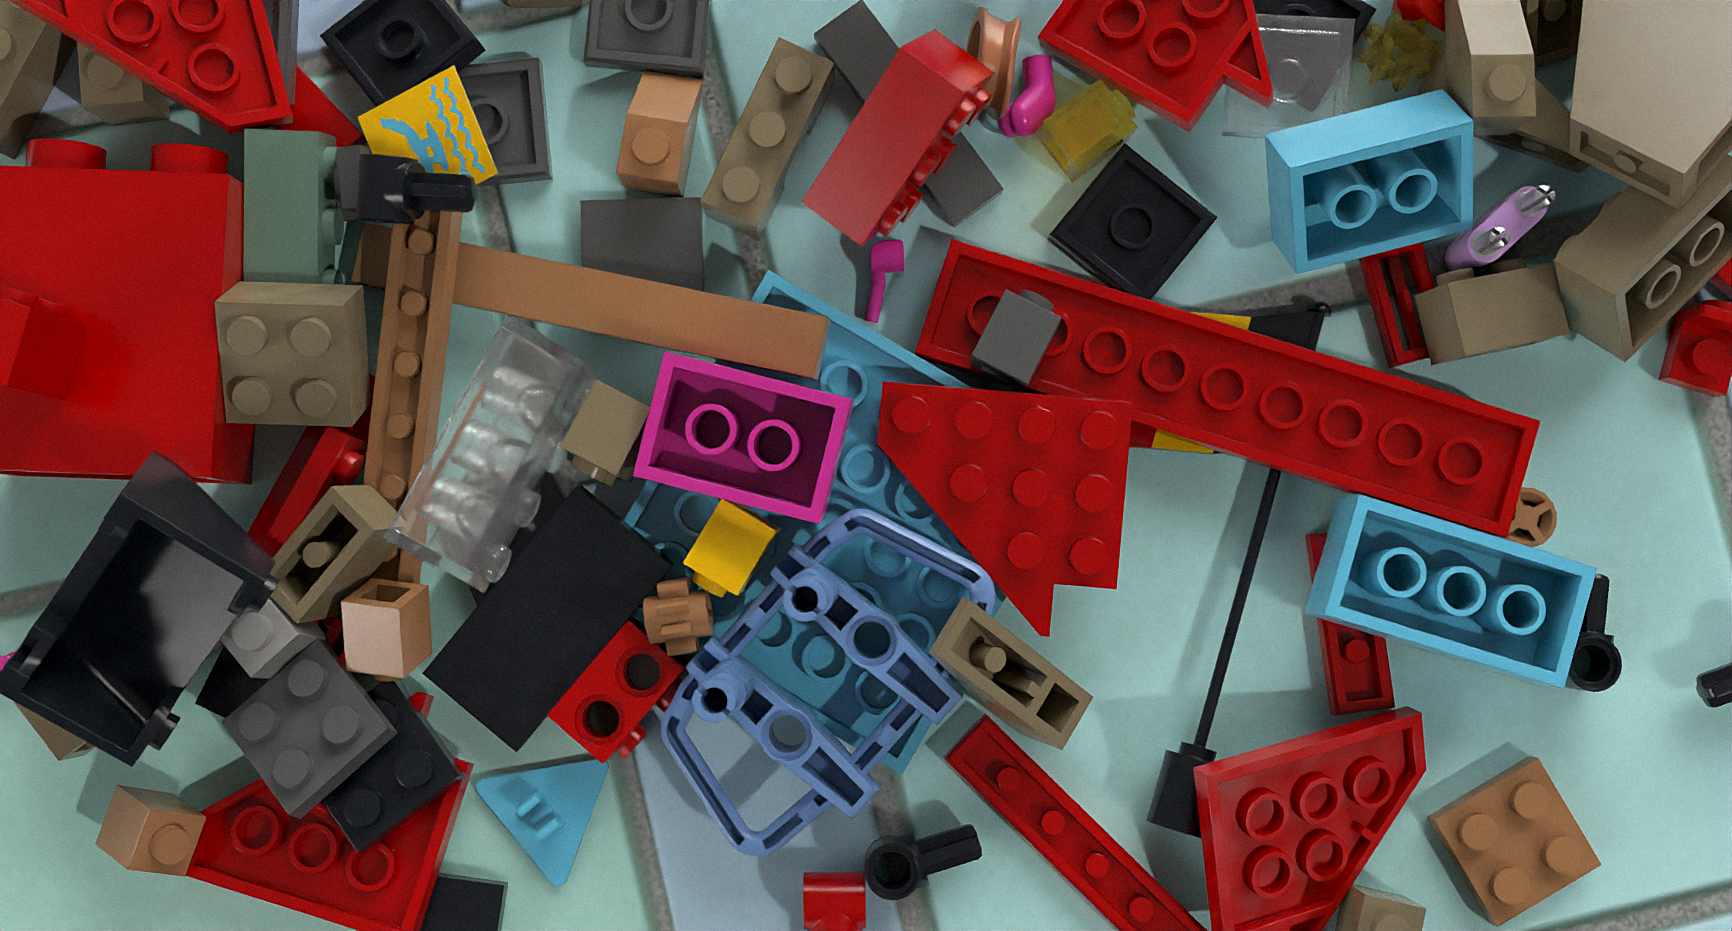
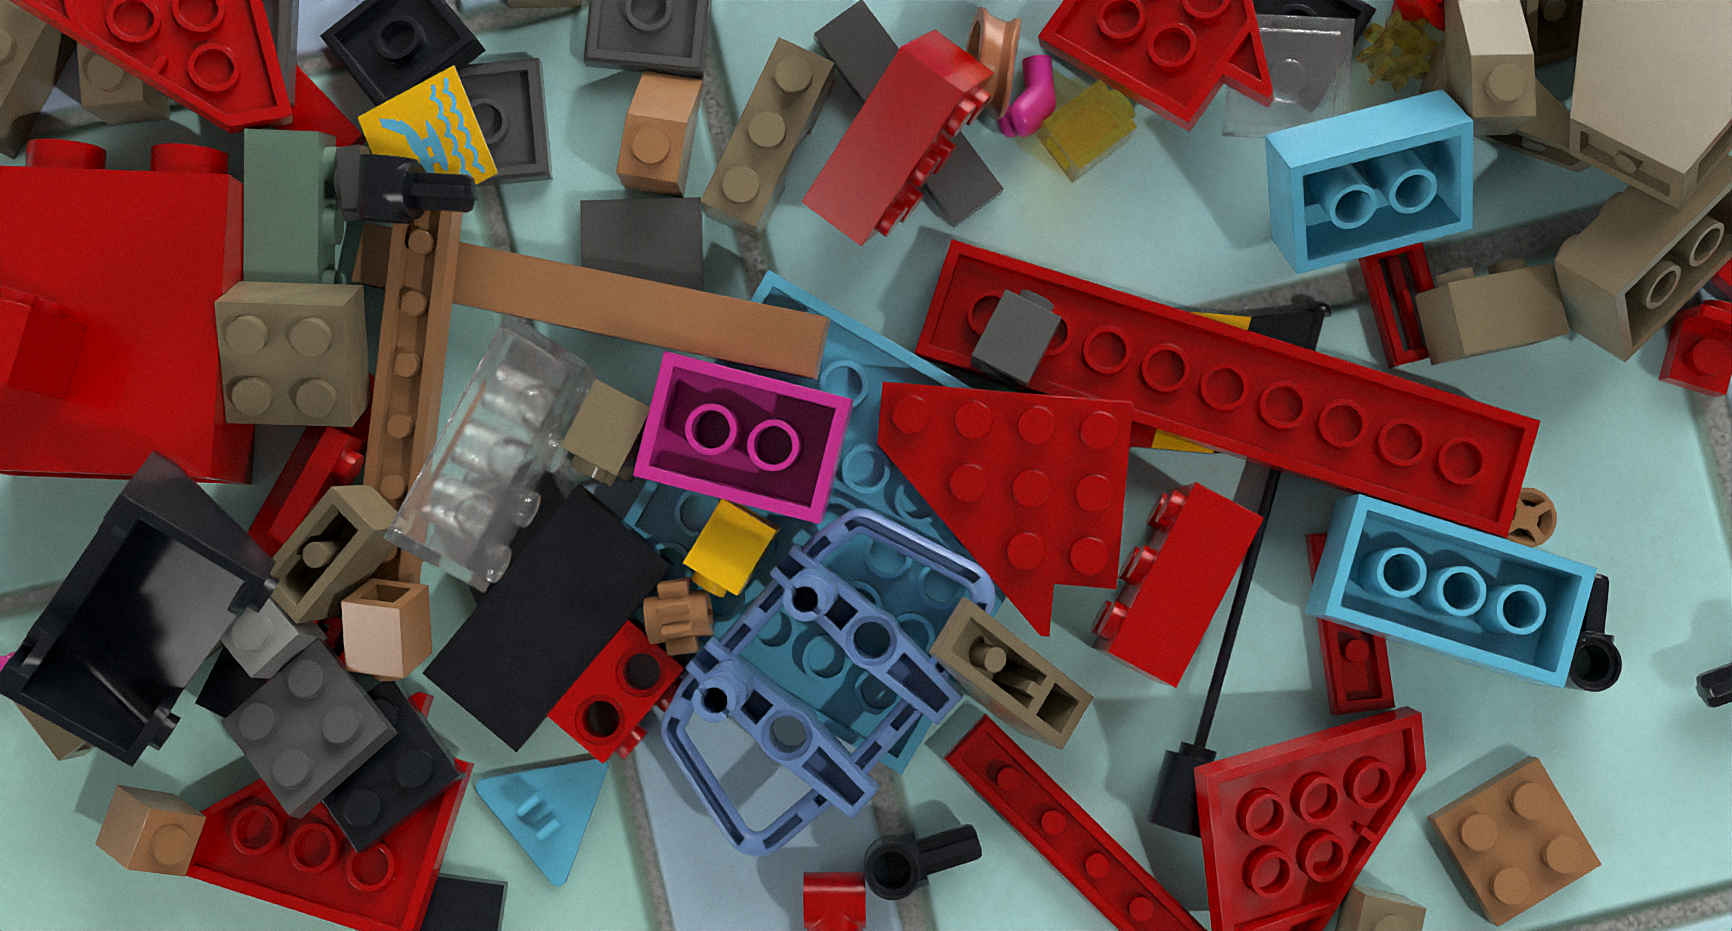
(885, 257): dark pink hand -> none
(1132, 225): black tile -> none
(1175, 582): none -> red brick
(1499, 228): lavender piece -> none

